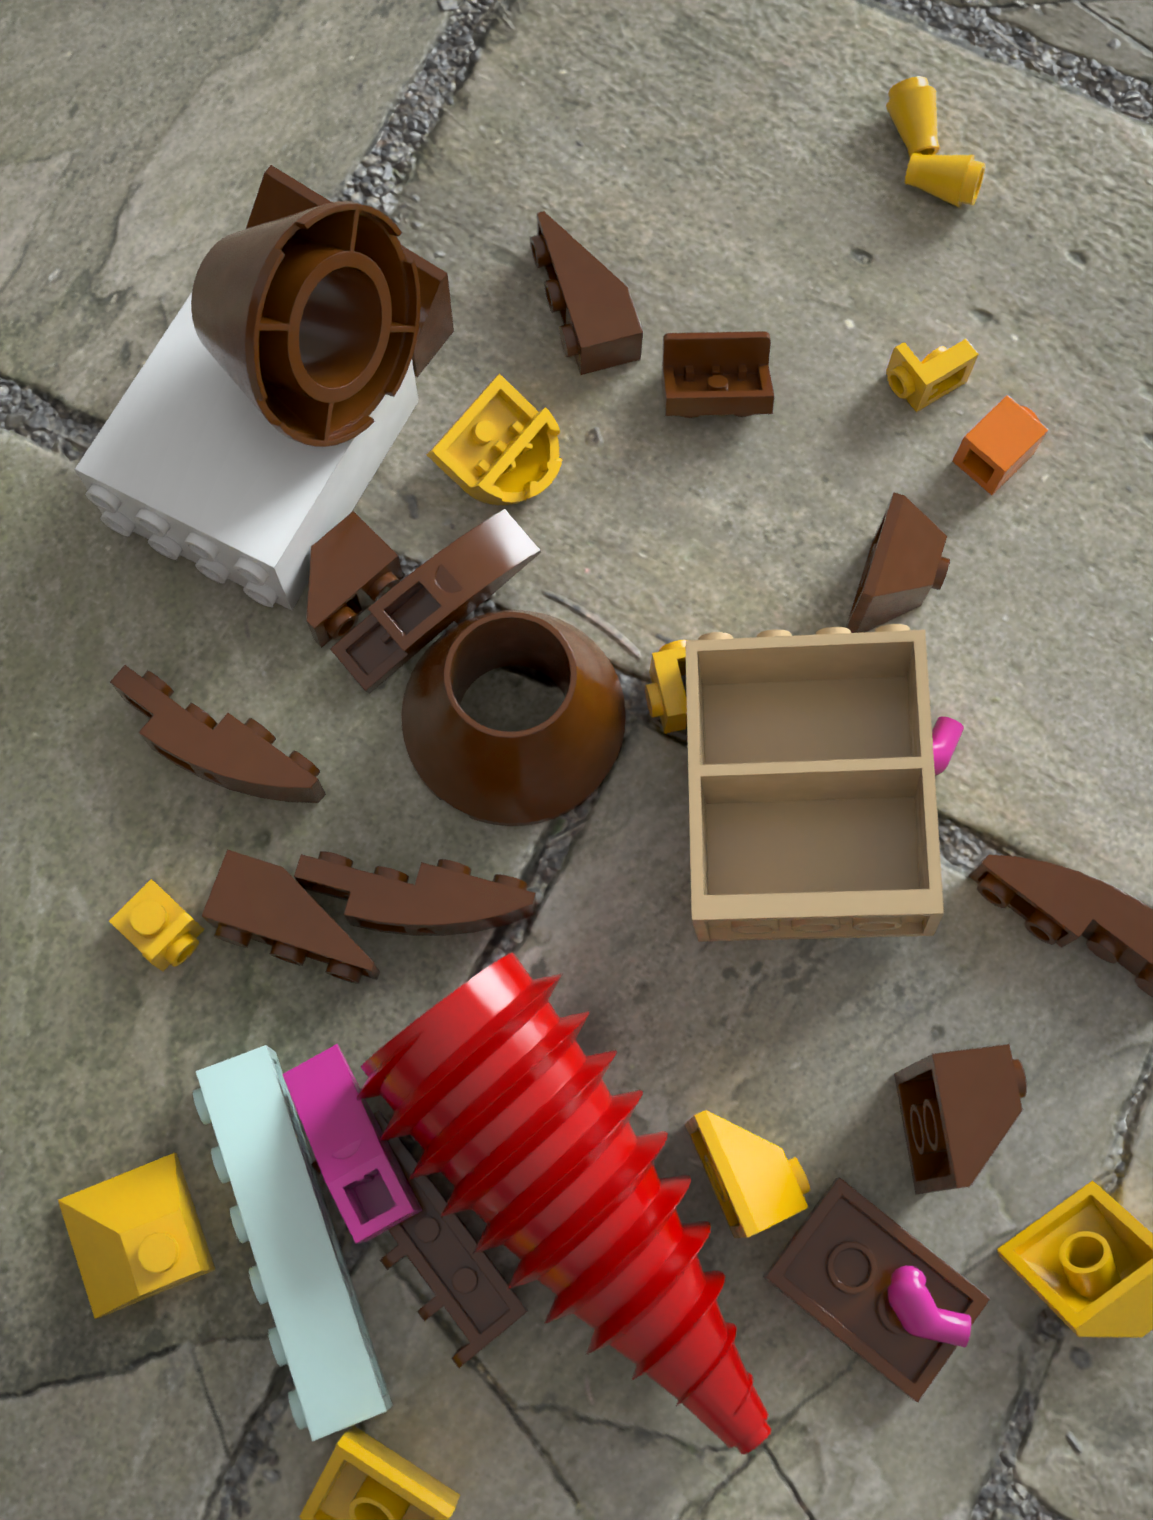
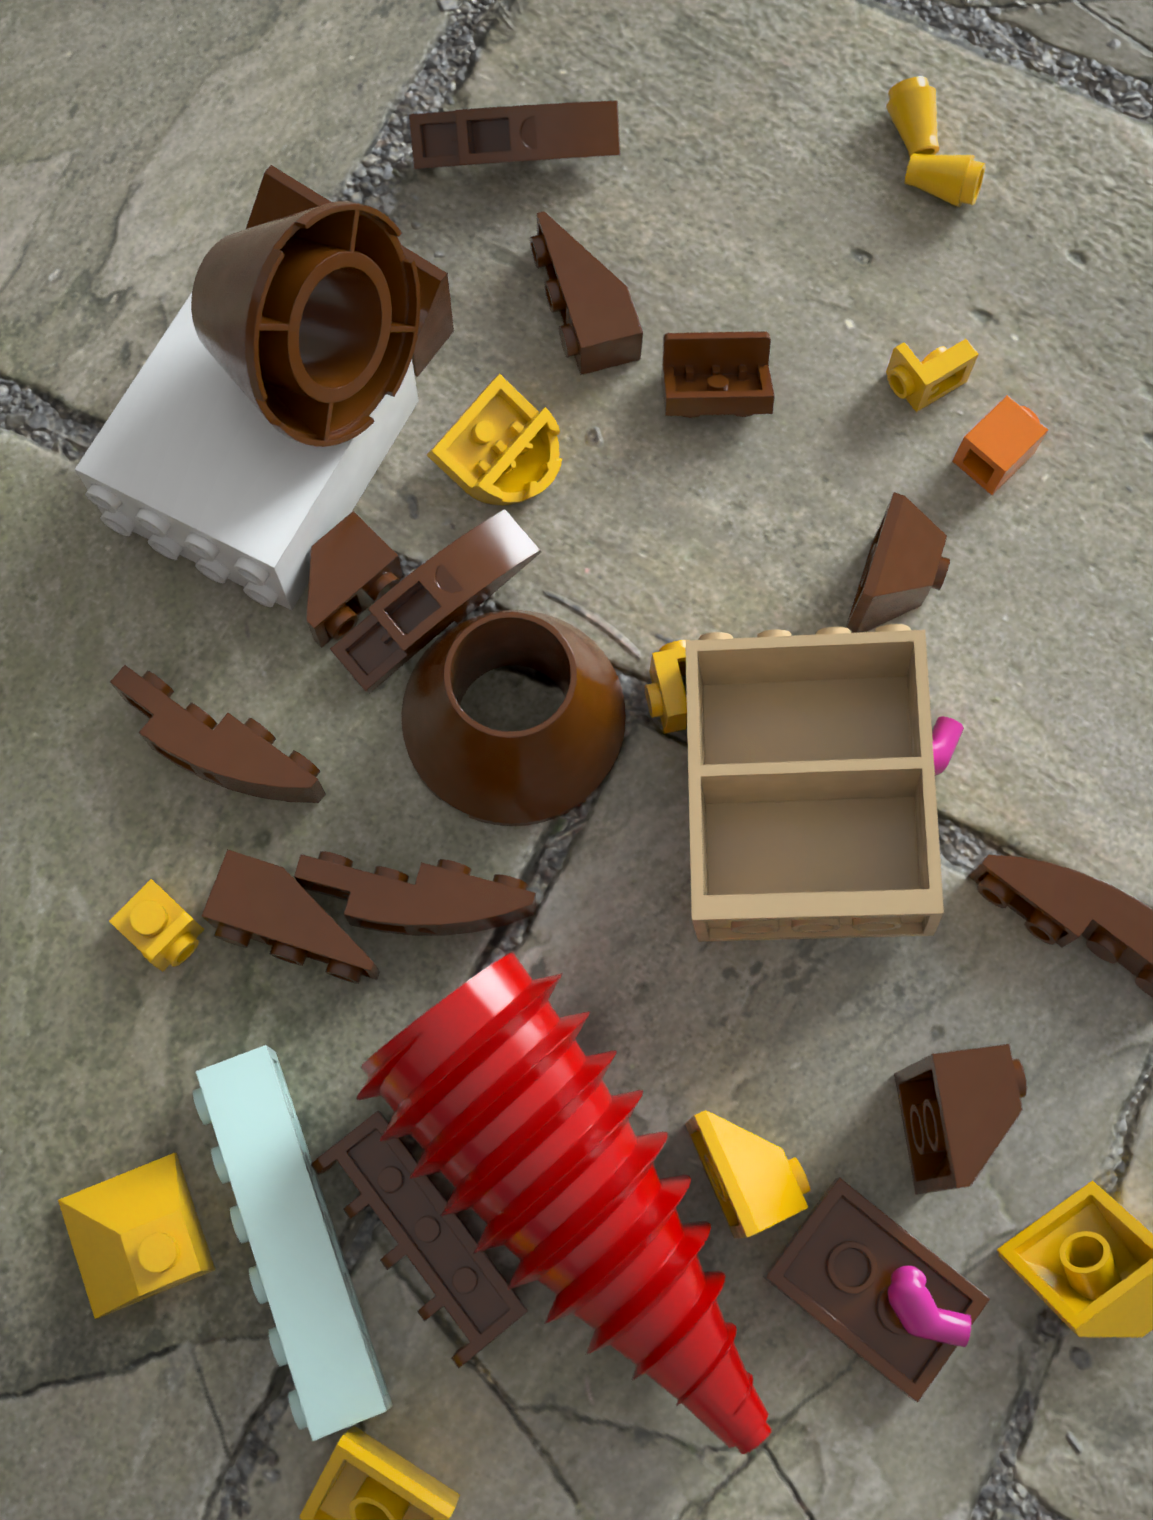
(347, 1146): dark pink slope -> none
(515, 134): none -> reddish brown slope

